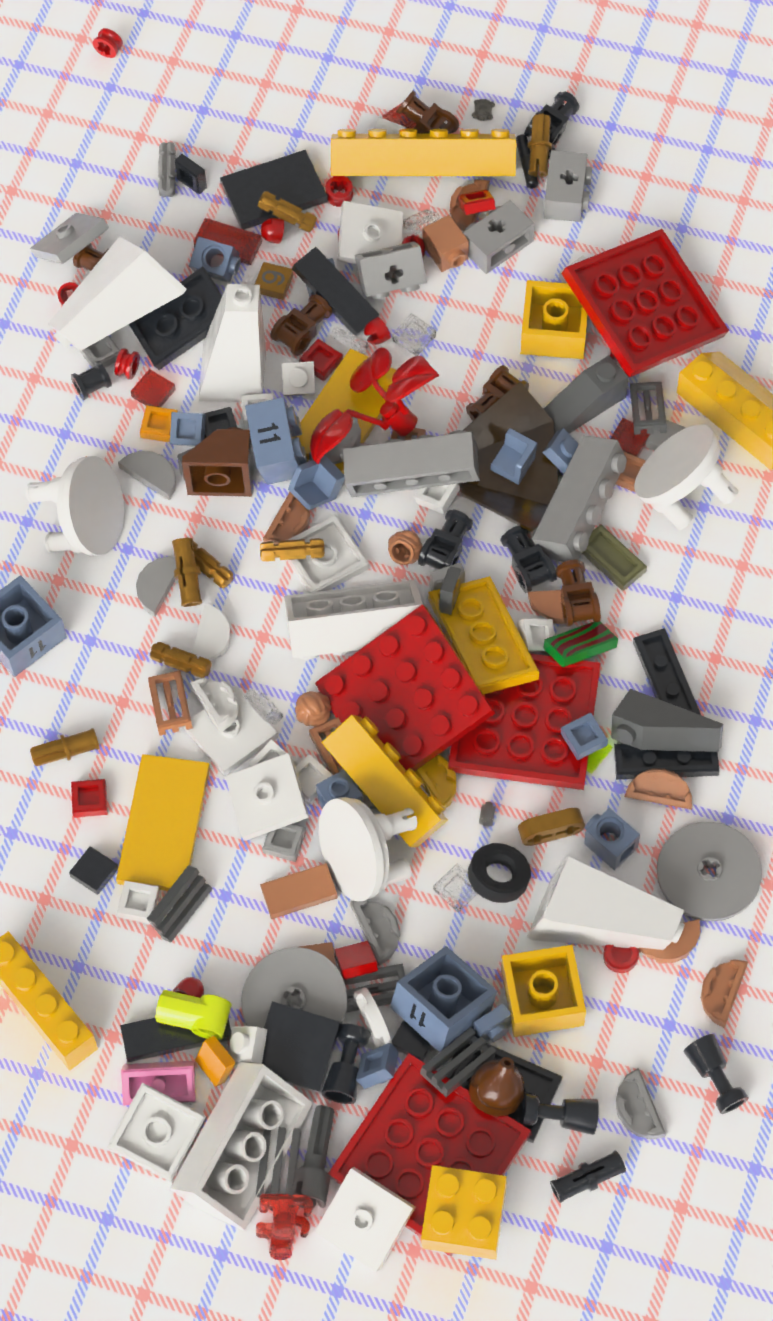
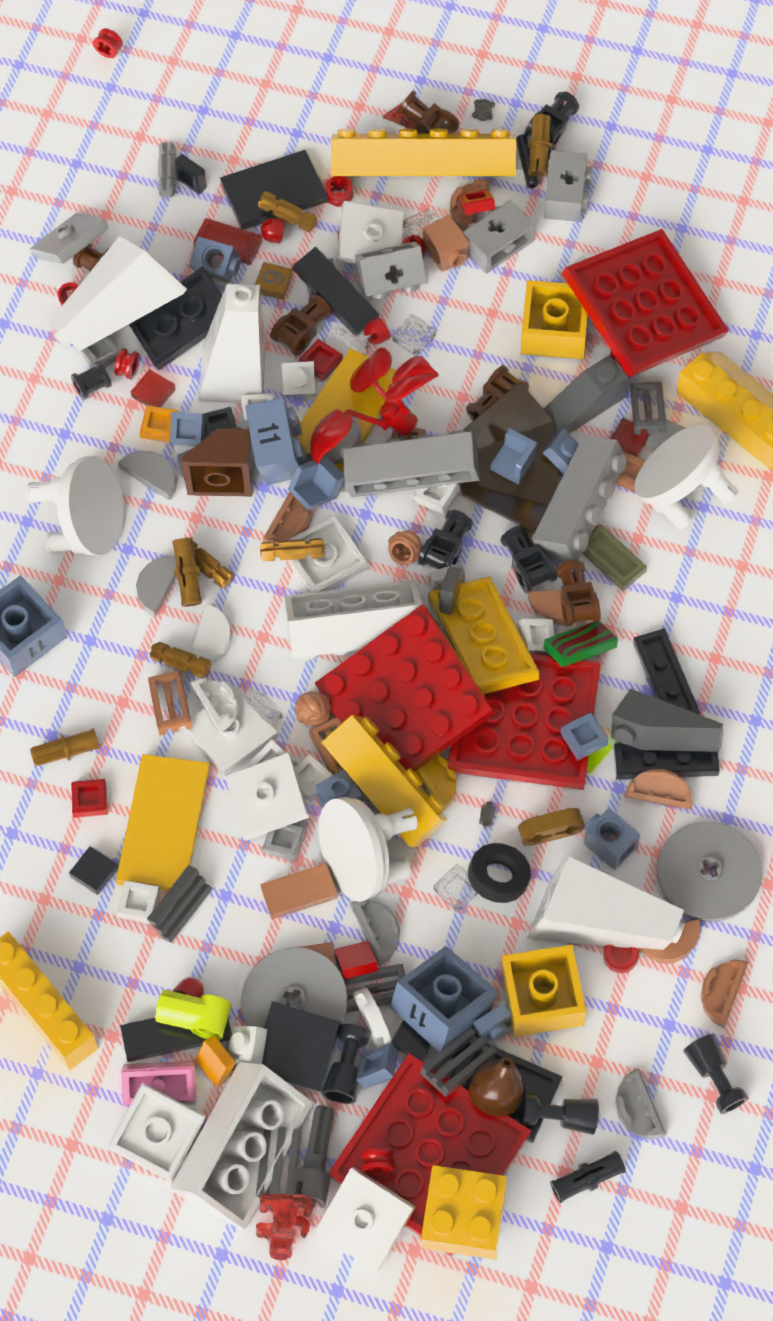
(377, 1161): none -> red bush

